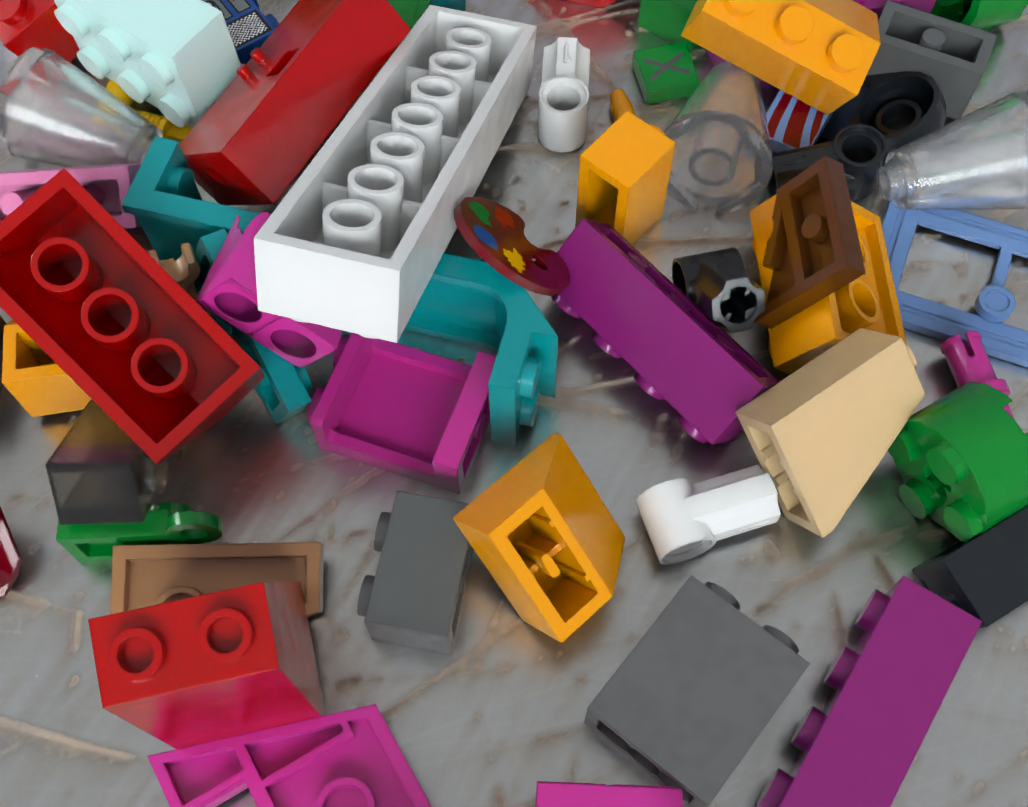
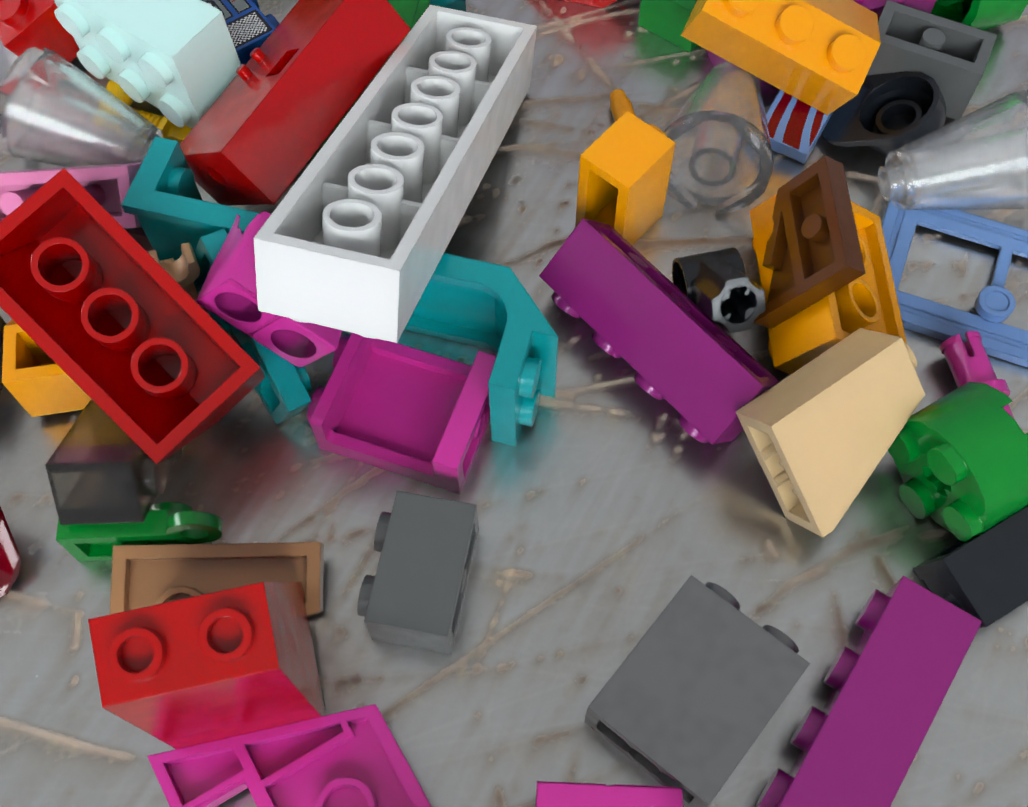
(500, 241): dark red piece -> none
(547, 539): light orange slope -> none
(564, 95): white piece -> none
(665, 72): green tile -> none
(691, 517): white piece -> none
(856, 146): black piece -> none

